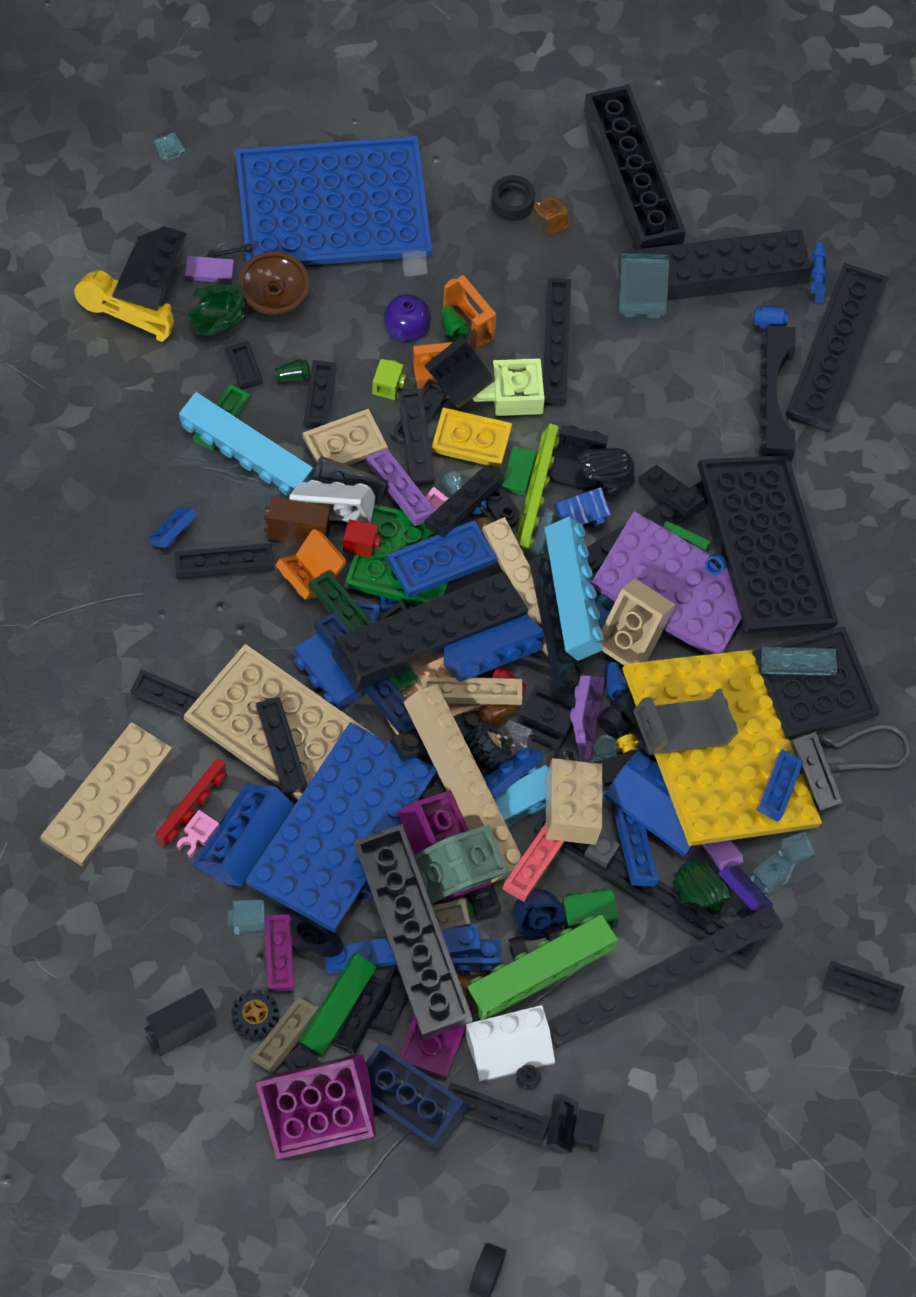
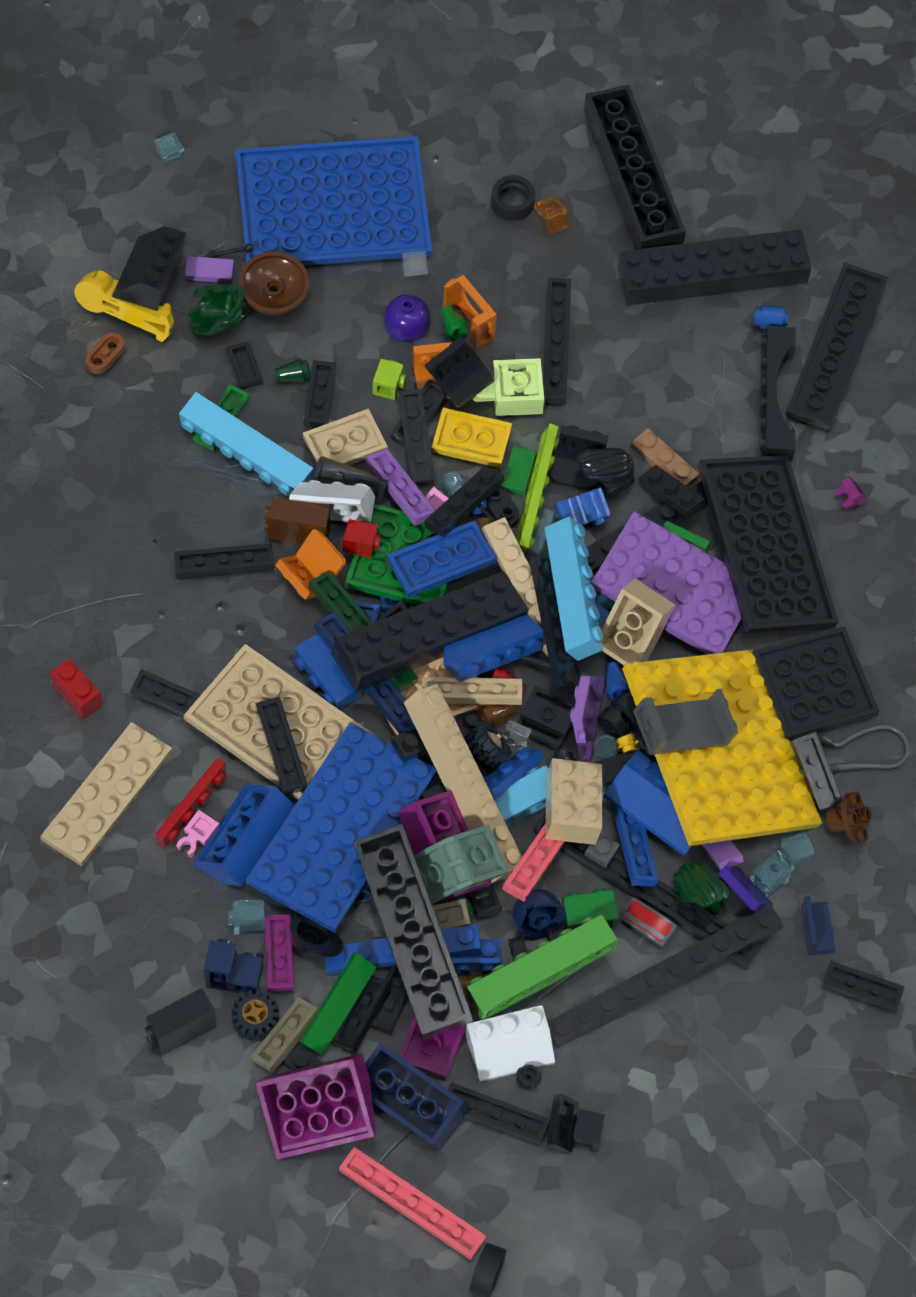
(76, 688): none -> red brick
(102, 353): none -> dark orange plate
(172, 526): blue plate -> none
(231, 971): none -> dark blue brick
(412, 1203): none -> coral plate
(643, 285): clear light blue panel -> none
(648, 922): none -> slope
(660, 454): none -> medium nougat plate
(714, 562): blue hinge -> none
(779, 785): blue plate -> none
(798, 661): clear light blue plate -> none
(817, 927): none -> dark blue panel
(818, 273): blue plate -> none
(850, 817): none -> reddish brown plate
(854, 492): none -> magenta tile

